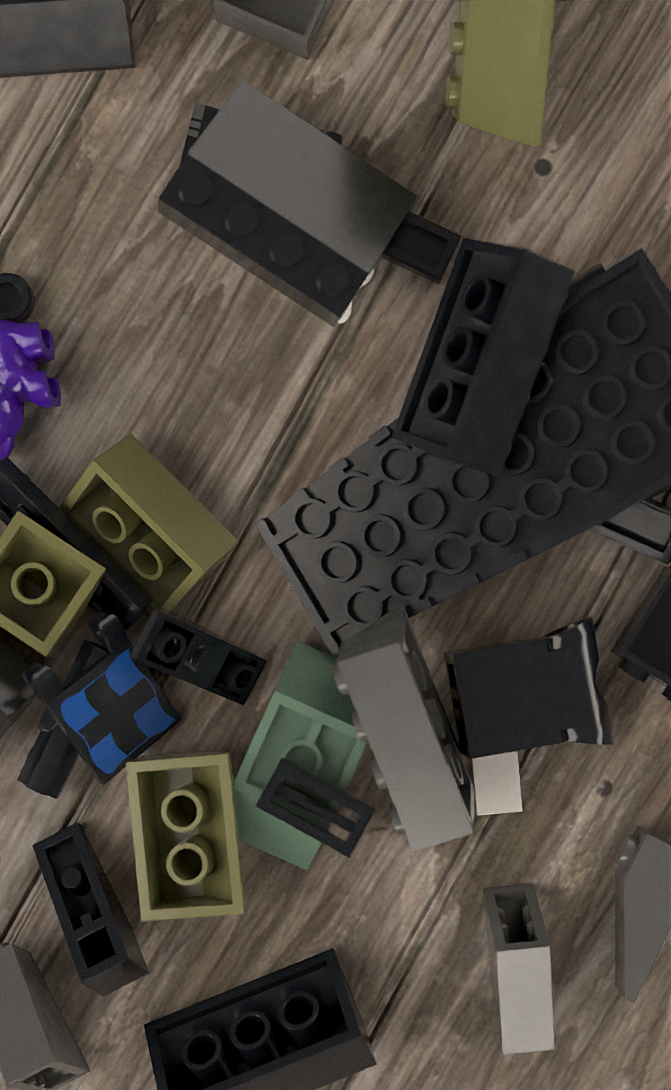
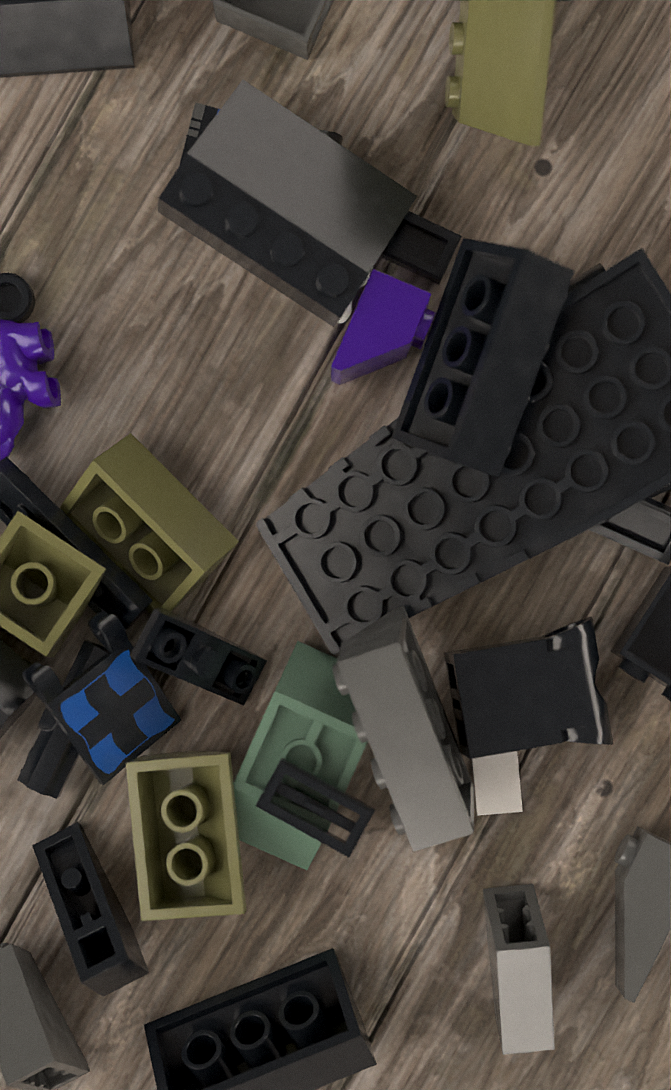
(383, 327): none -> dark purple slope

